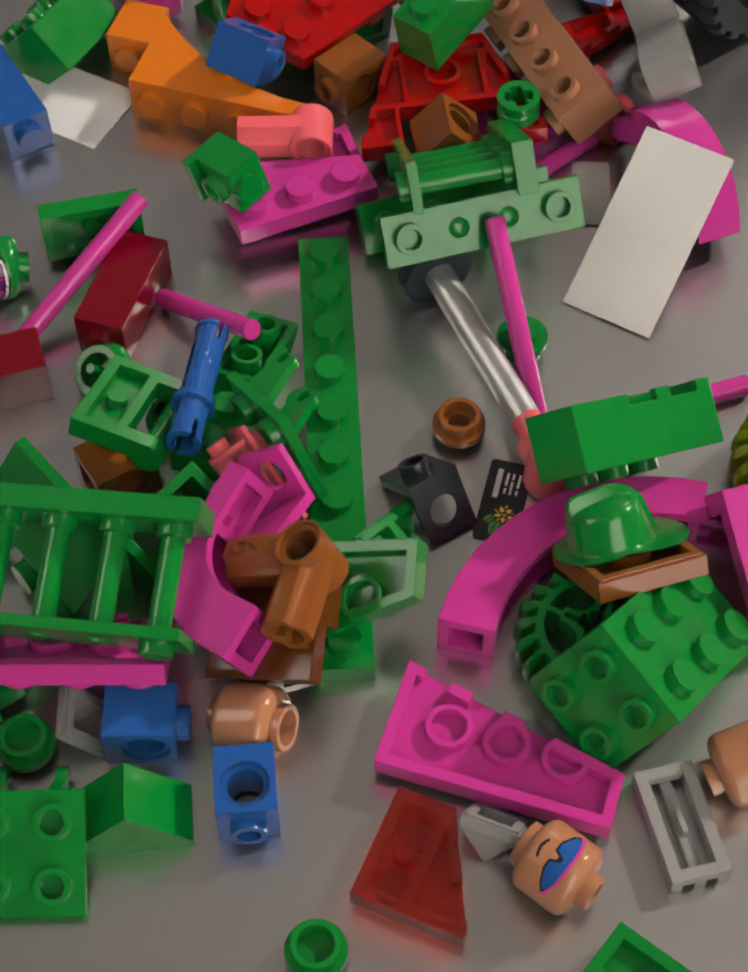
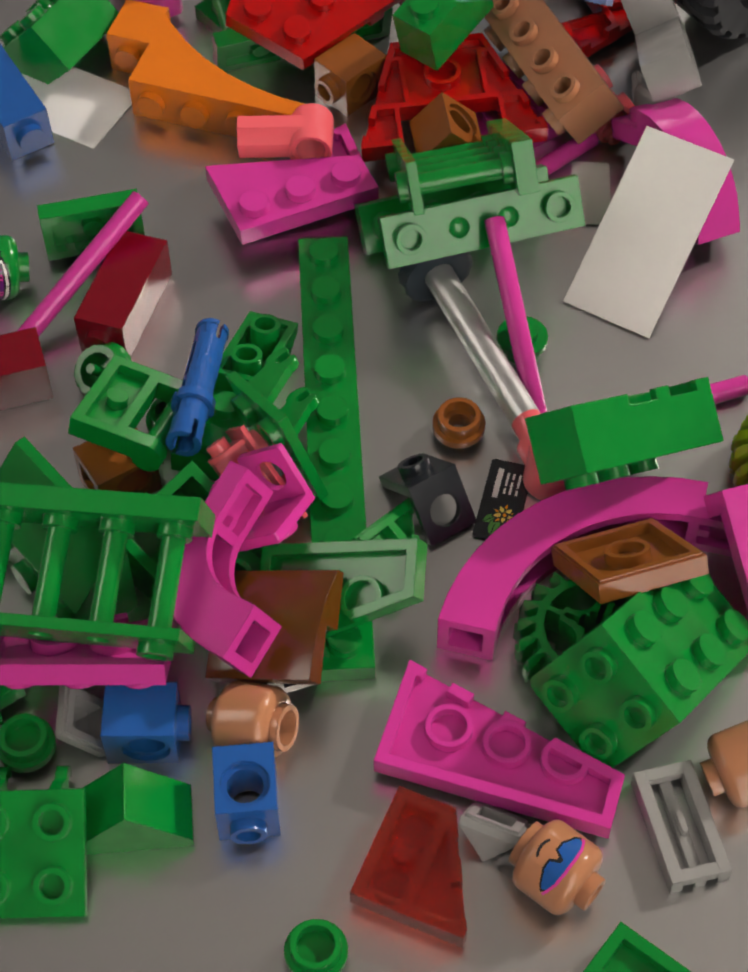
(198, 310): dark pink bar -> none
(227, 172): green brick -> none
(246, 51): blue brick -> none
(300, 566): dark orange piece -> none
(518, 92): green bush -> none
(613, 524): green piece -> none

